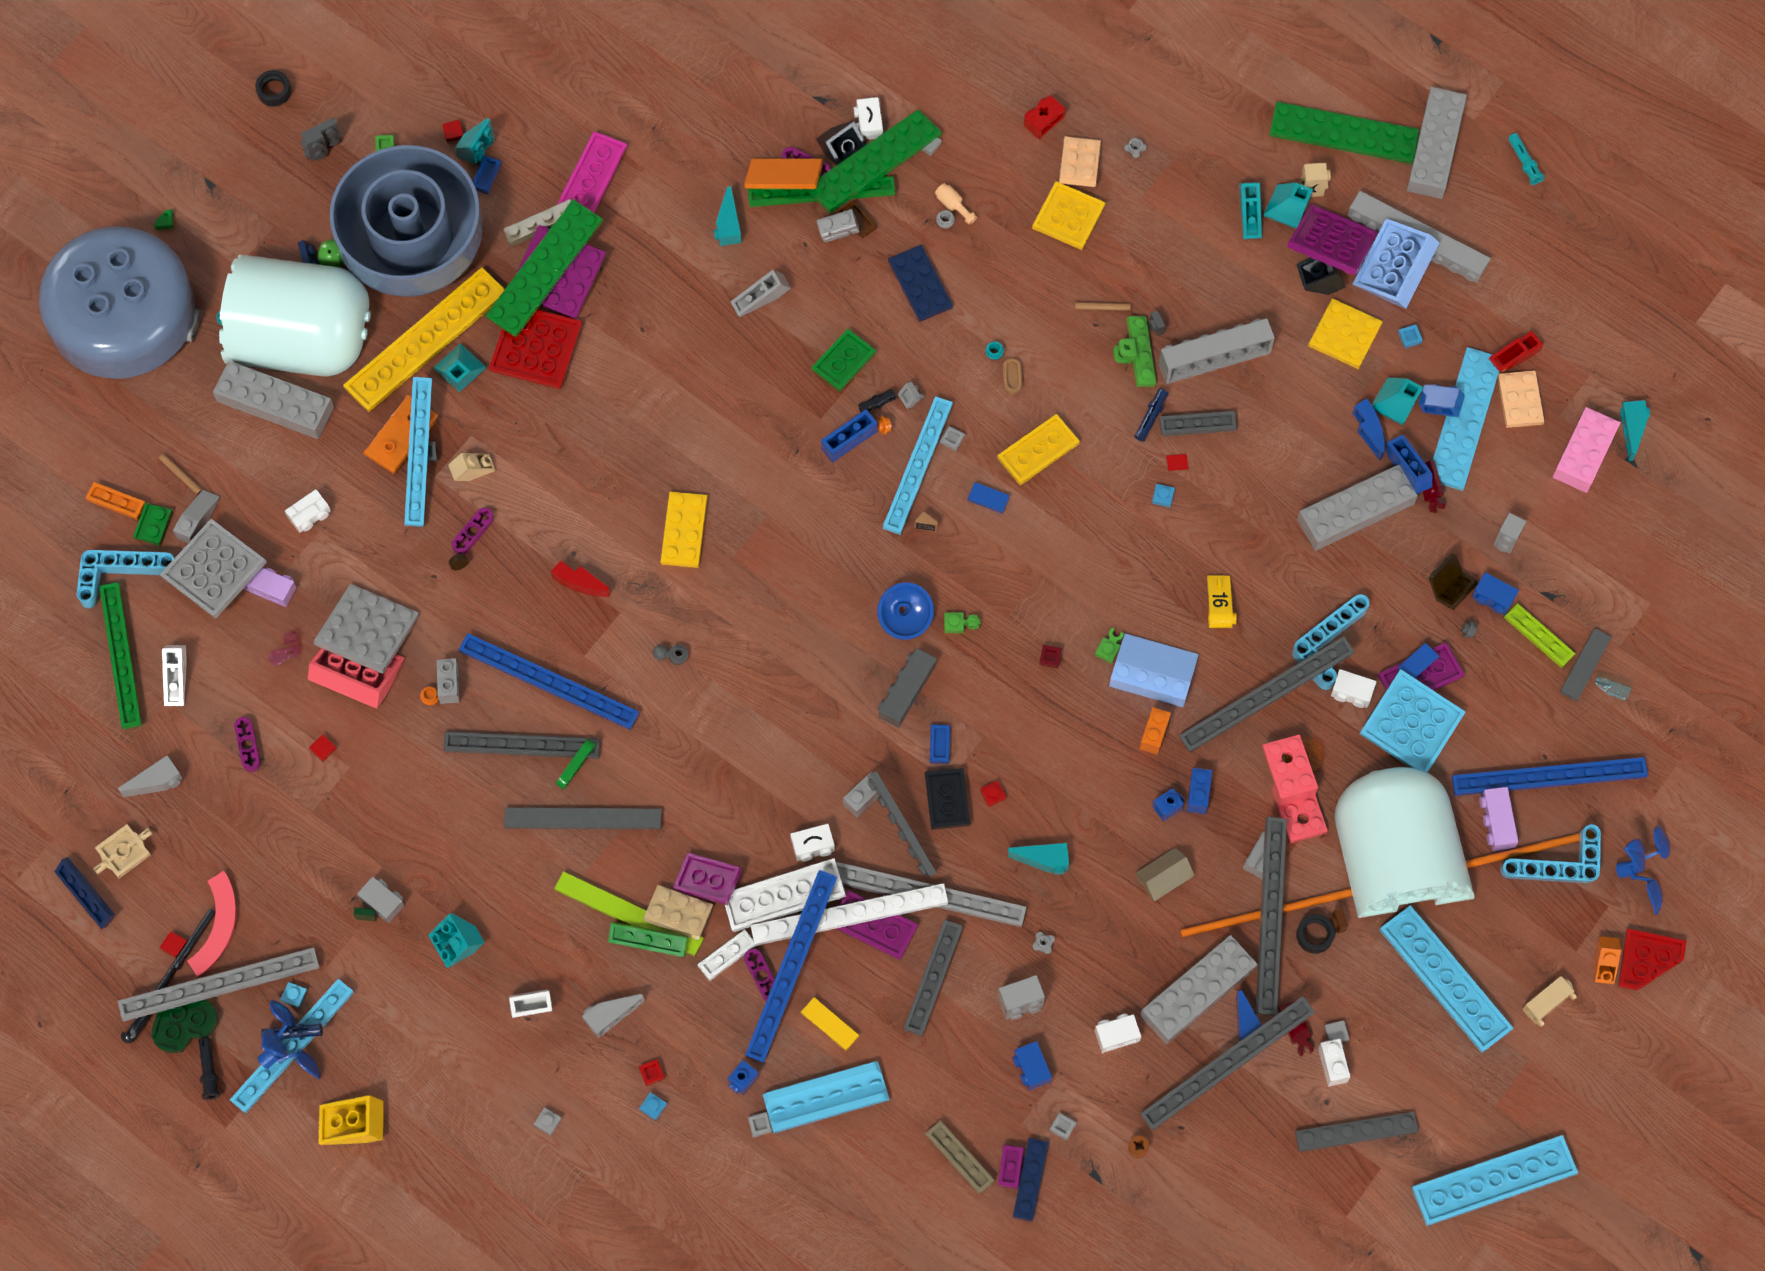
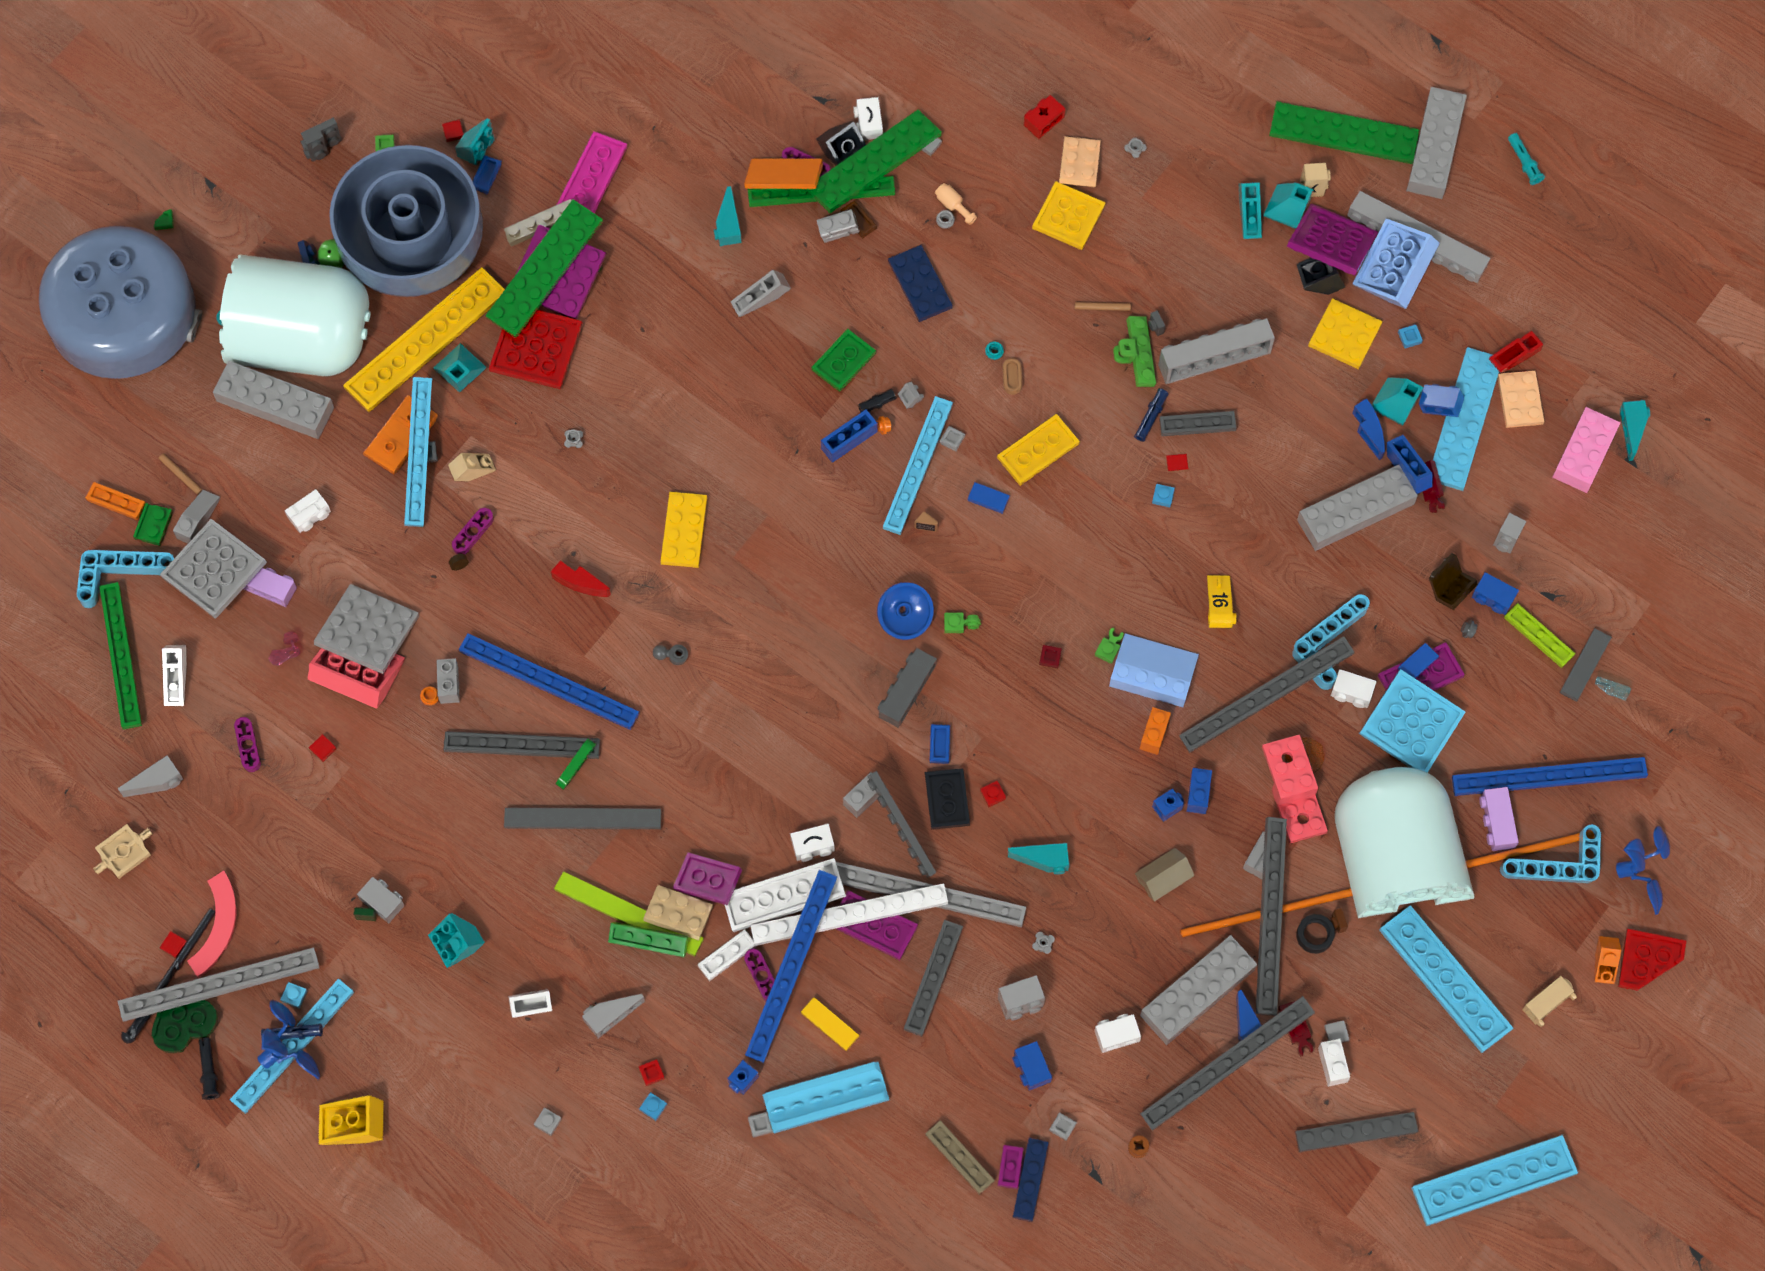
(84, 893): dark blue plate -> none
(267, 77): black tyre -> none
(573, 434): none -> light grey plate

